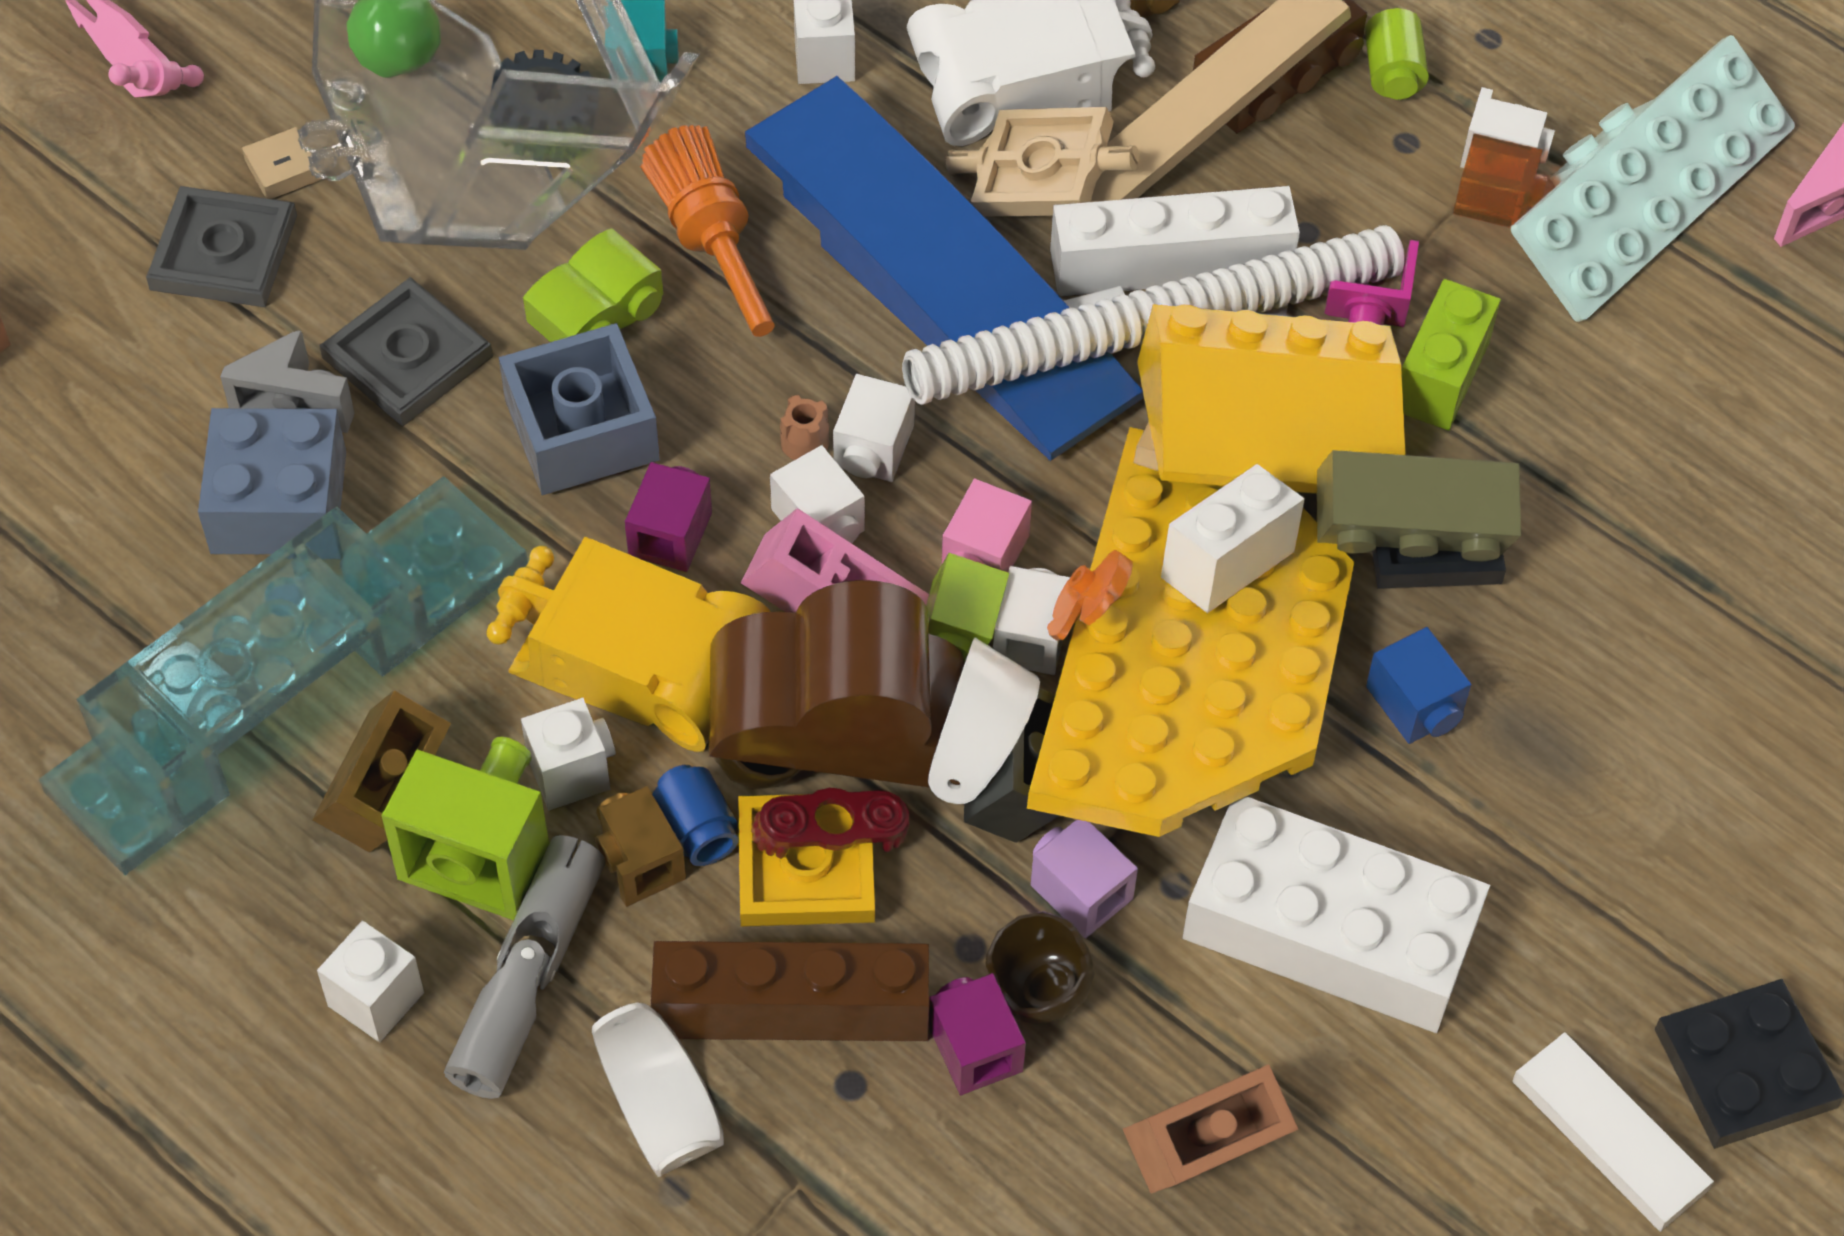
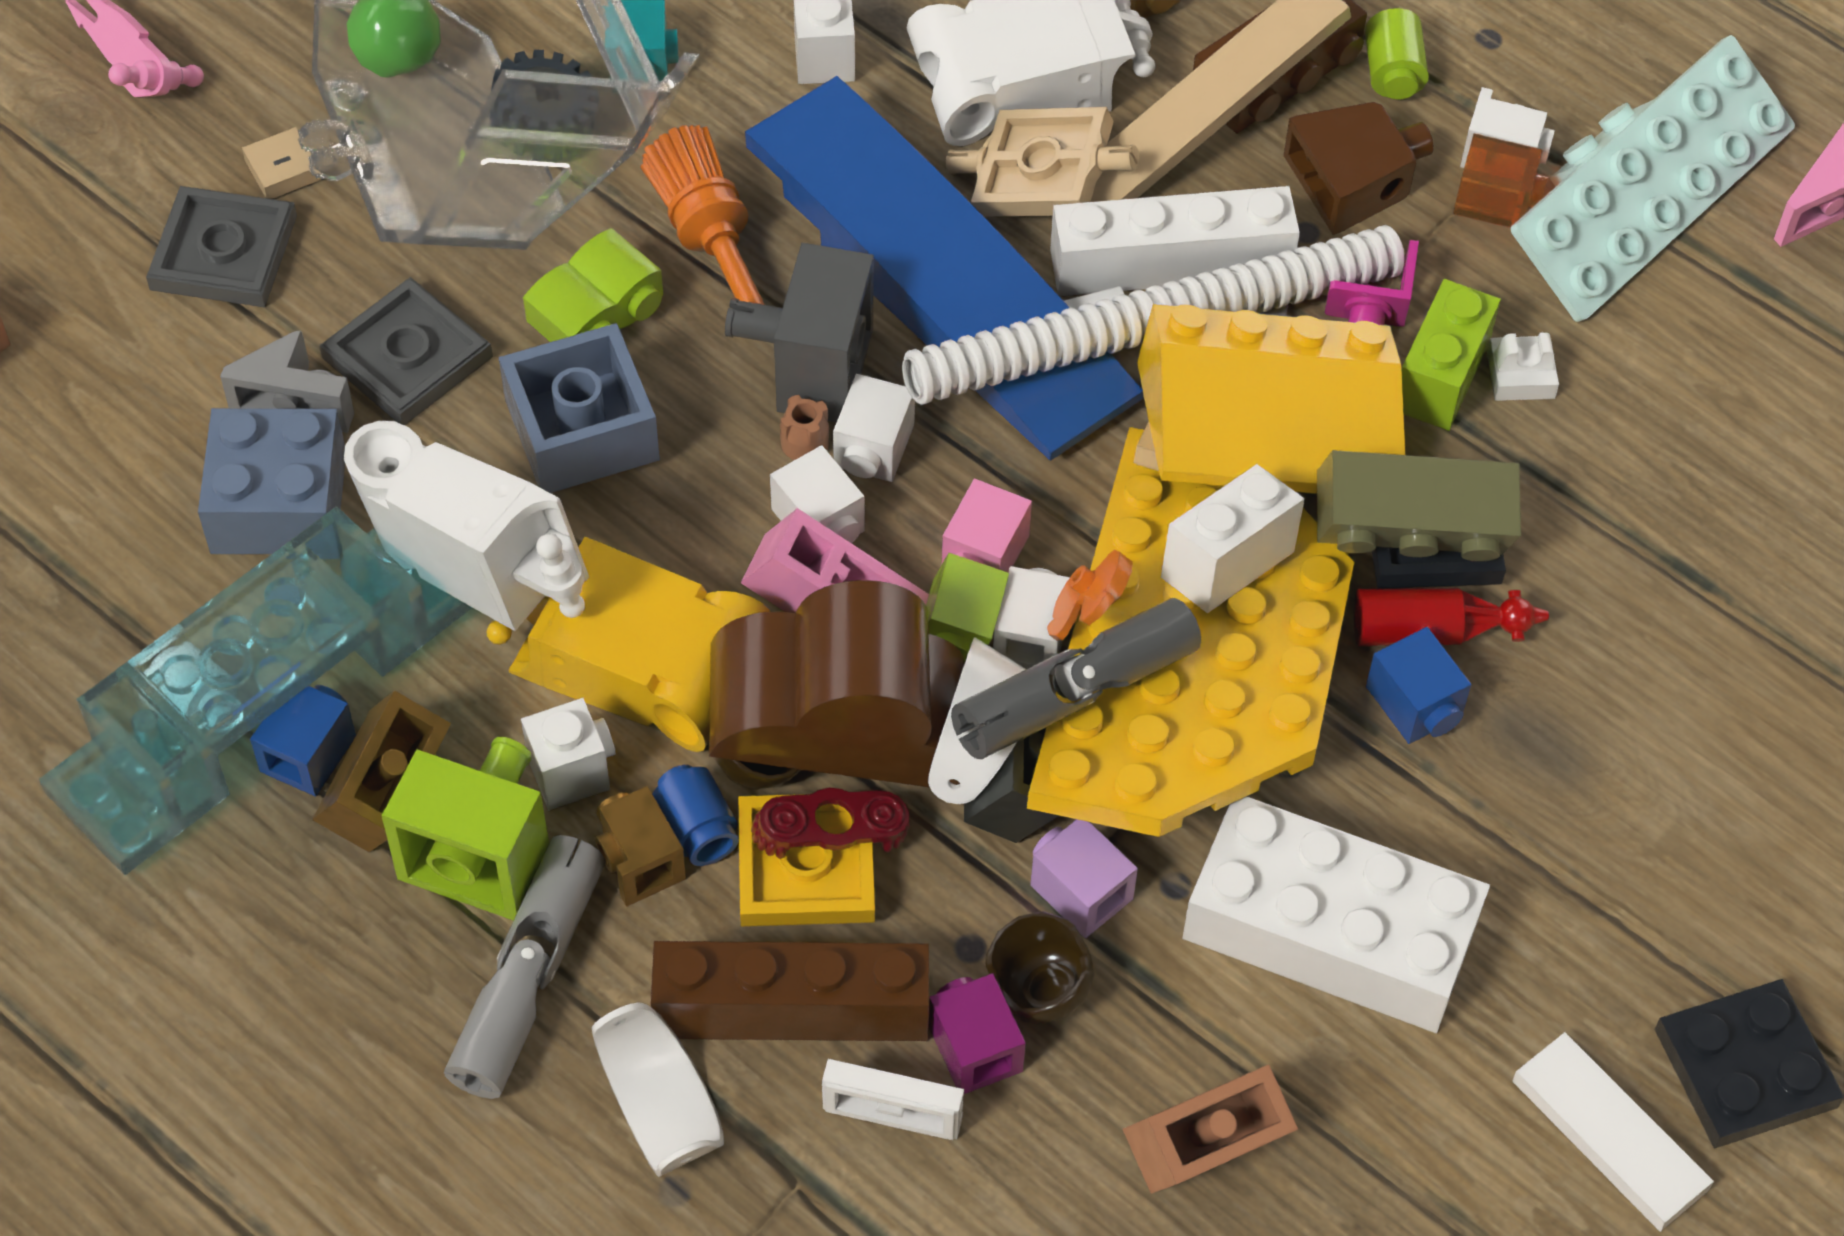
(305, 739): none -> blue brick
(370, 981): white brick -> none
(466, 524): none -> white piece
(668, 516): magenta brick -> none
(821, 328): none -> dark grey brick
(892, 1099): none -> white tile
(1112, 660): none -> dark grey piece
(1354, 160): none -> reddish brown torso
(1449, 613): none -> red wheel
(1522, 367): none -> white tile

